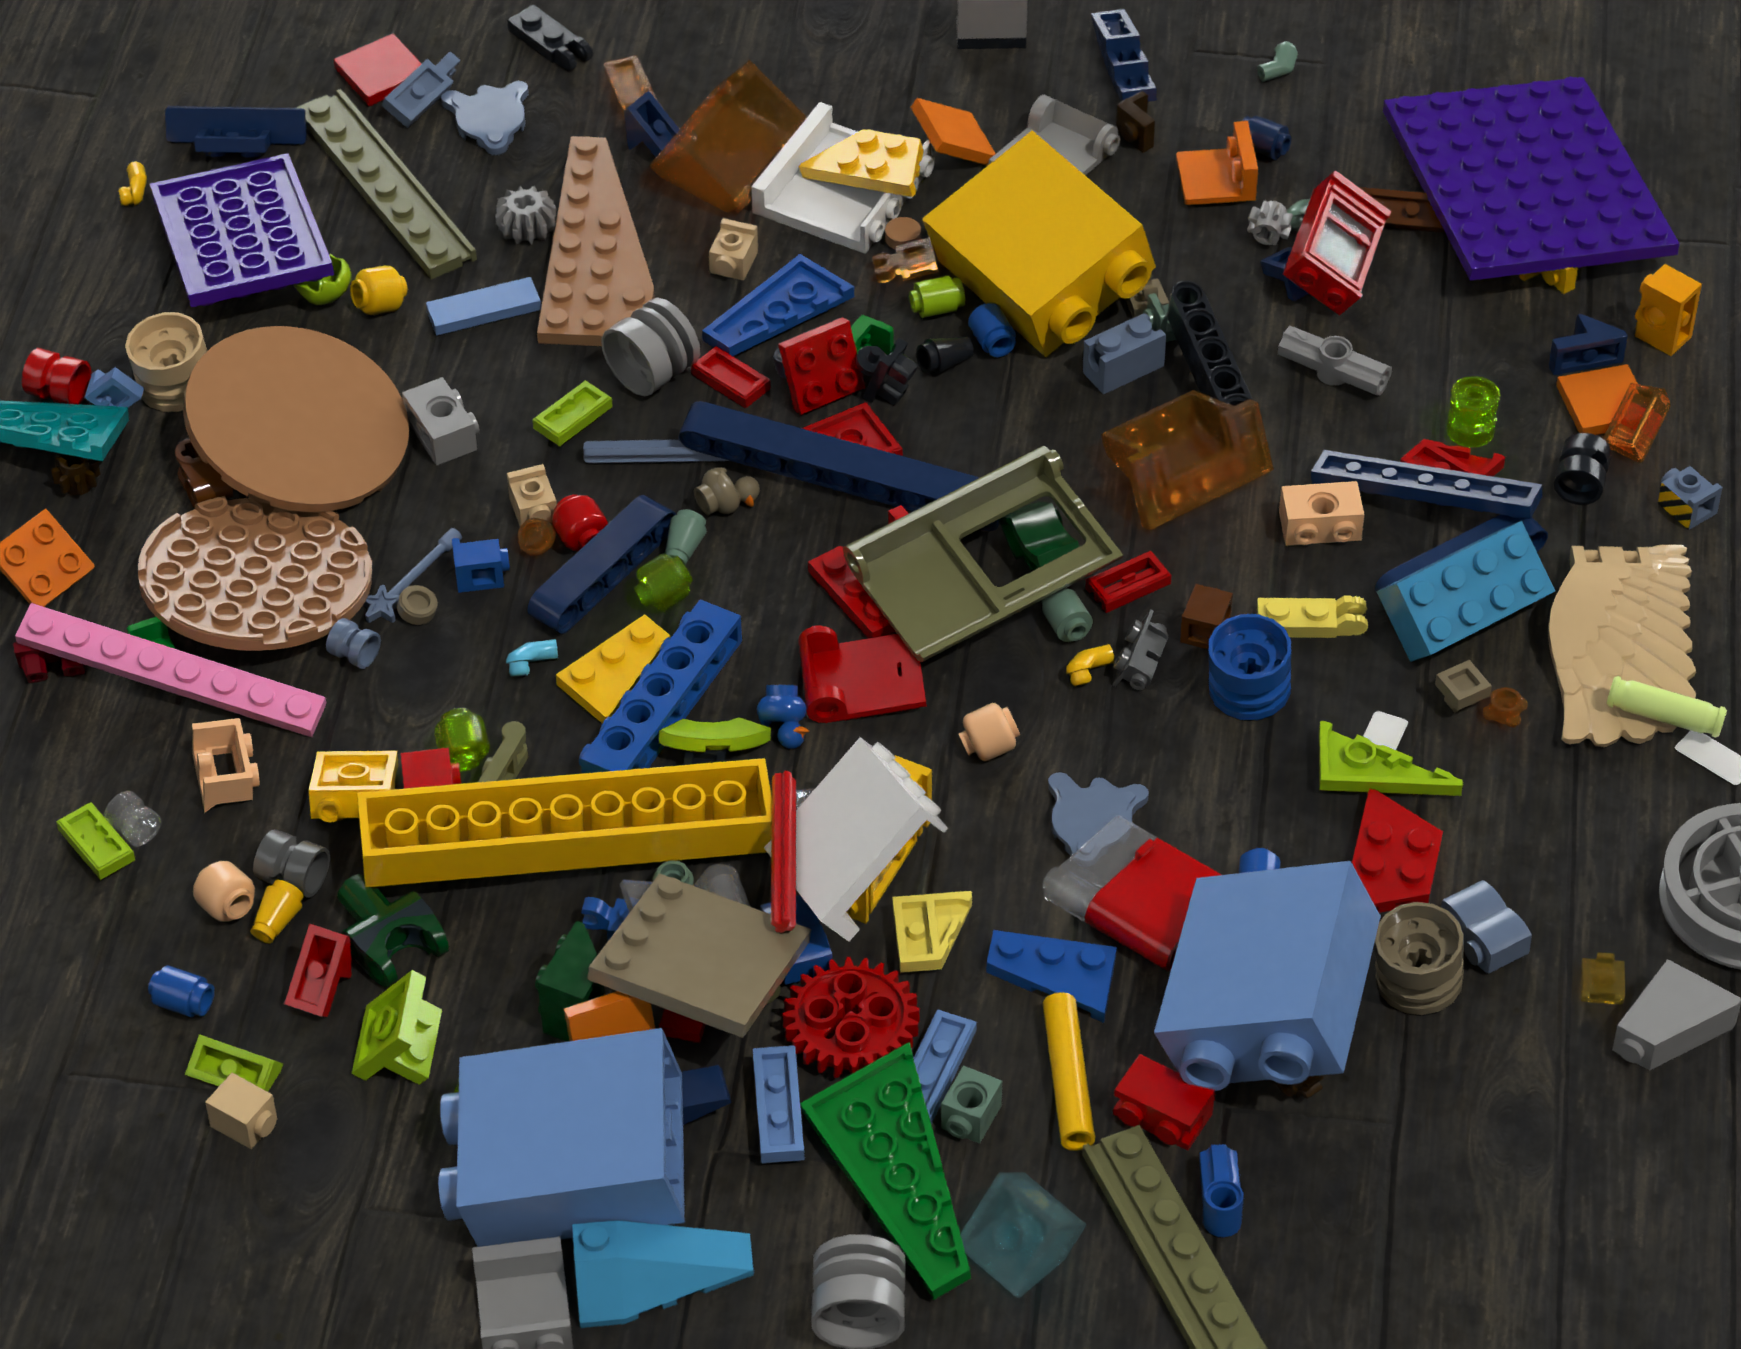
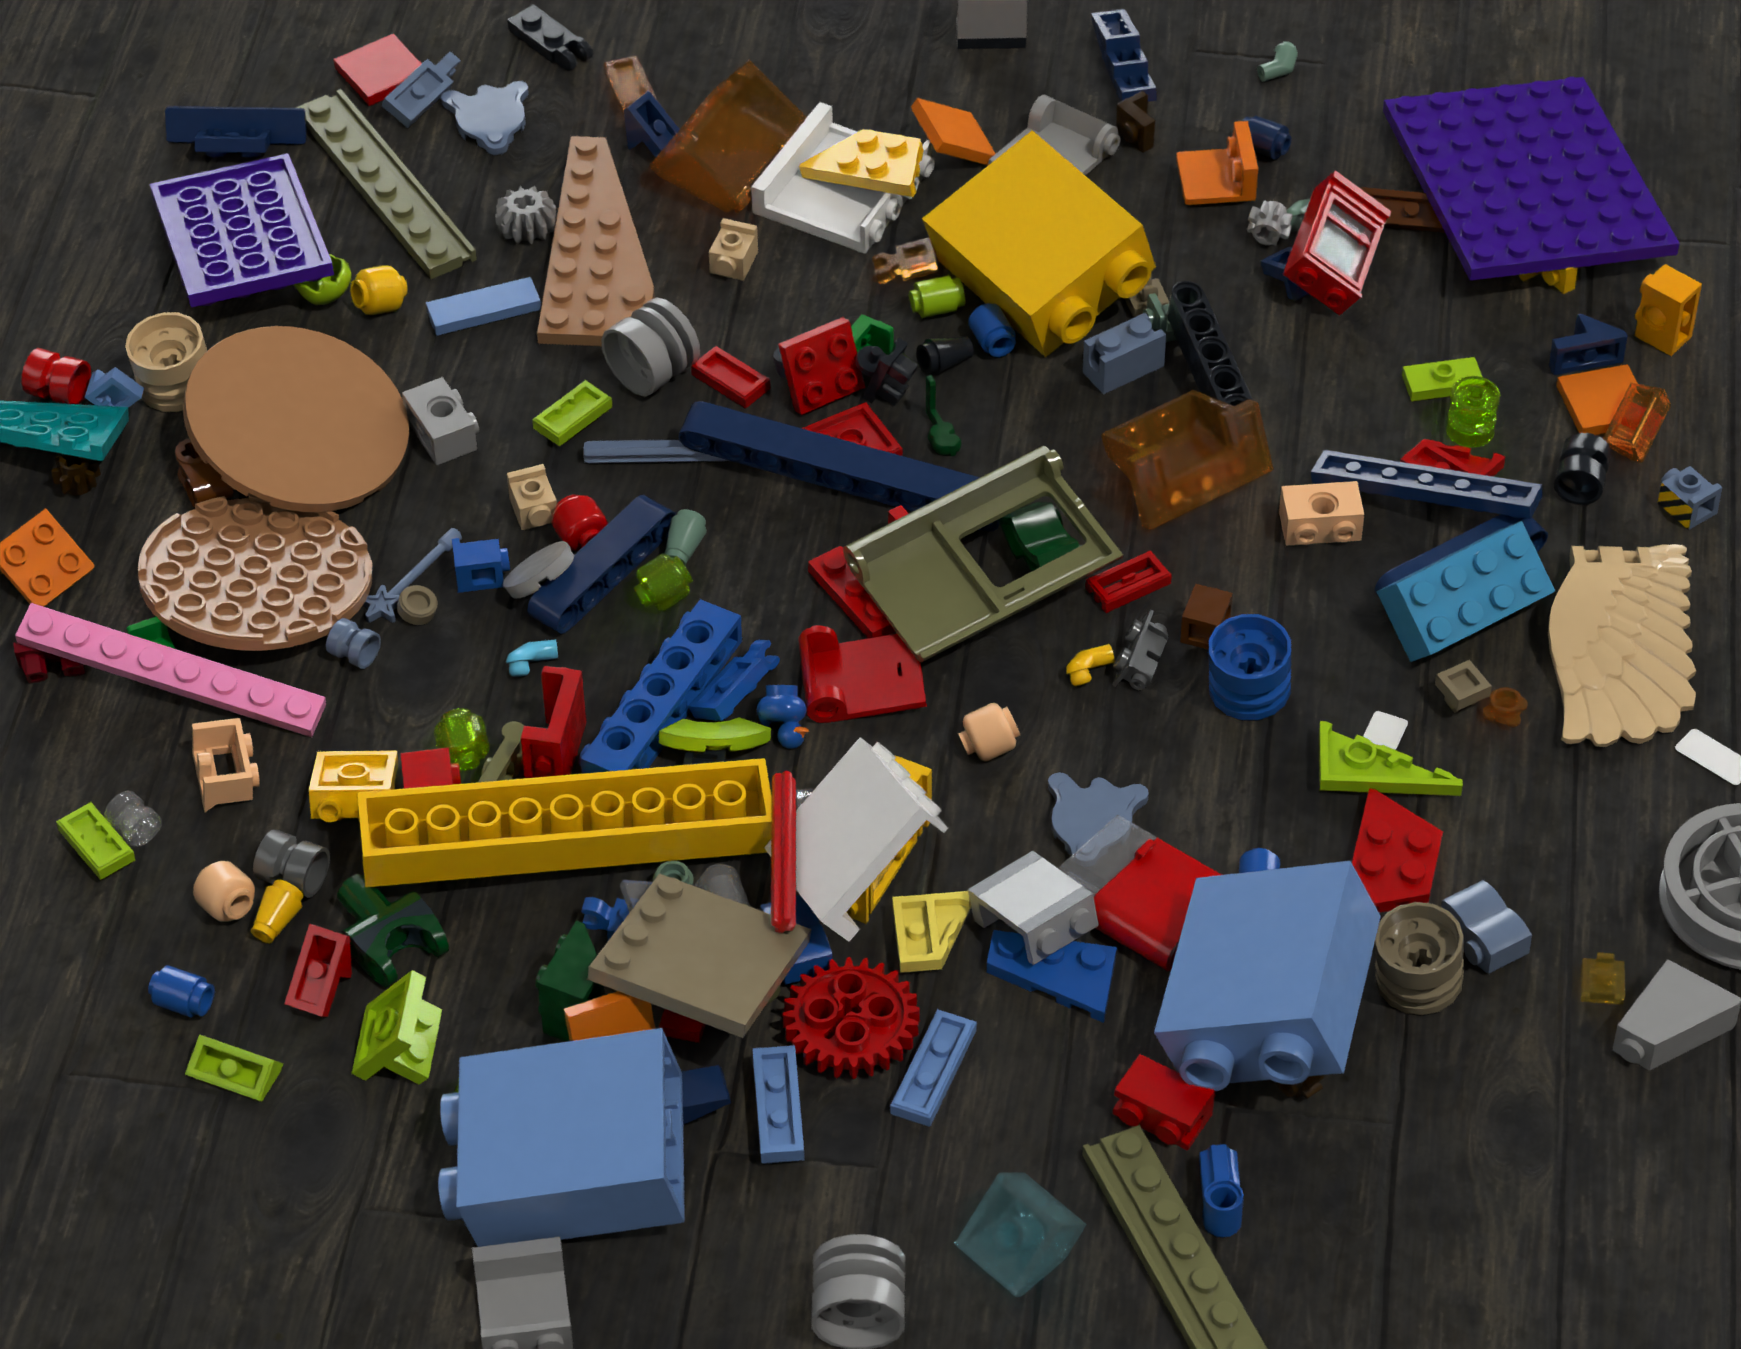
(137, 179): yellow arm -> none
(241, 1111): tan brick -> none
(536, 536): clear orange plate -> none
(544, 564): none -> light grey tile
(555, 749): none -> red panel
(612, 668): yellow wing -> none
(645, 1265): dark azure wedge -> none
(720, 493): dark tan animal -> none
(733, 683): none -> blue plate
(778, 304): blue wing -> none
(887, 1149): green wing -> none
(902, 231): medium nougat tile -> none
(941, 434): none -> dark green piece
(976, 1091): sand green brick -> none
(1037, 903): none -> panel
(1067, 615): sand green brick -> none
(1068, 1071): yellow piece -> none
(1317, 615): light yellow hinge -> none
(1334, 360): light grey piece -> none
(1437, 378): none -> lime plate
(1666, 706): yellowish green axle -> none

